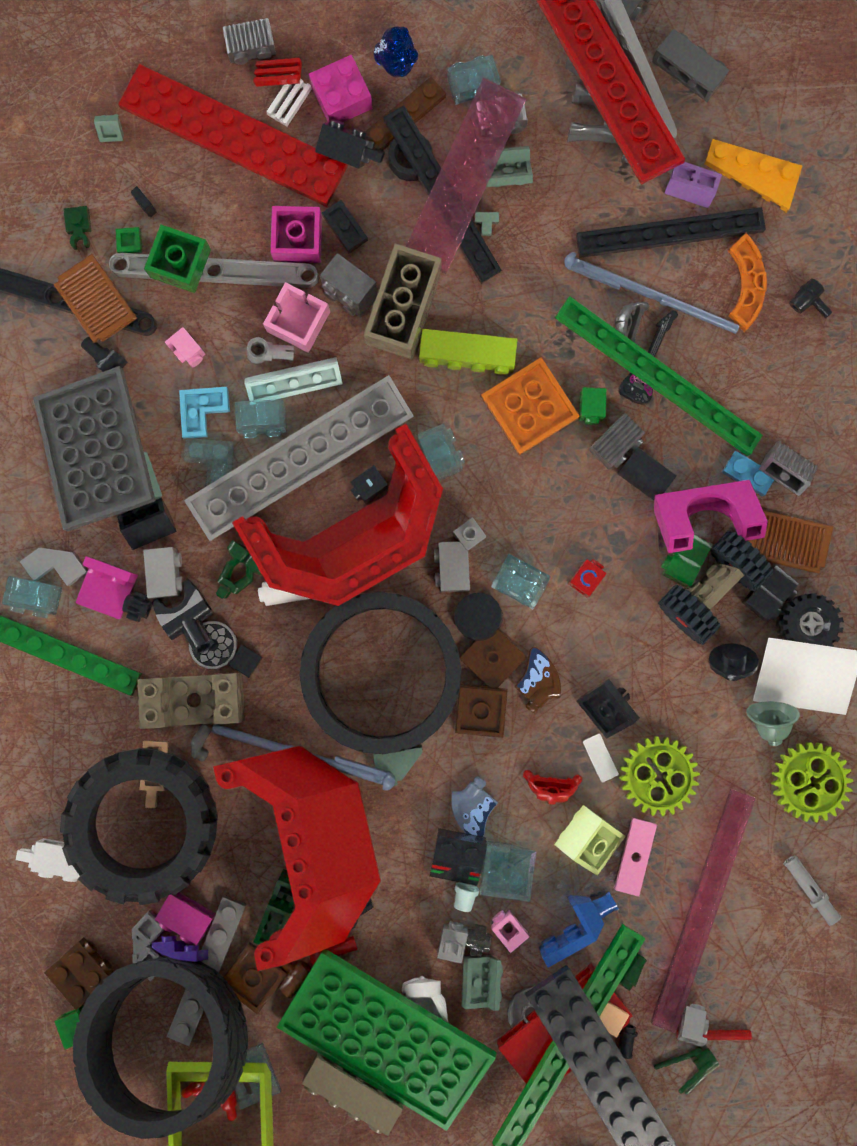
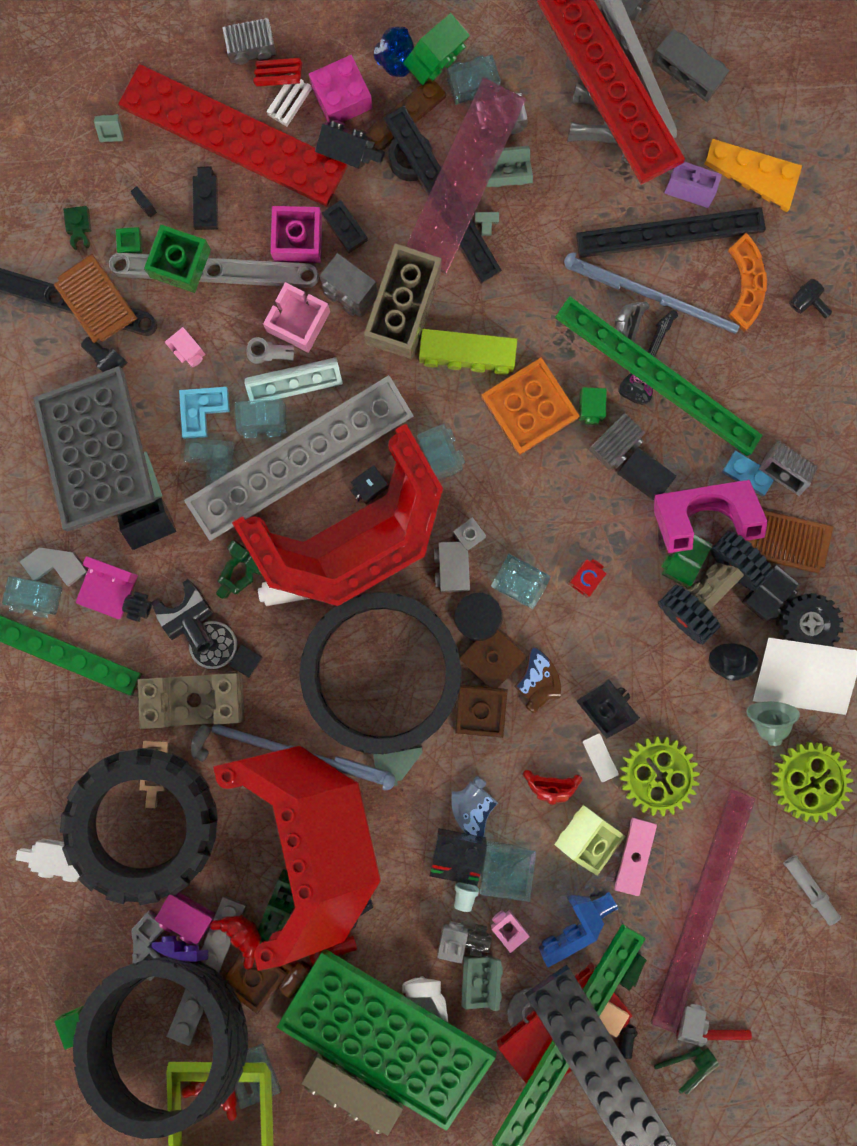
(79, 972): reddish brown plate -> none
(163, 573): light grey brick -> none
(205, 199): none -> black hinge
(242, 935): none -> red piece
(437, 49): none -> green piece

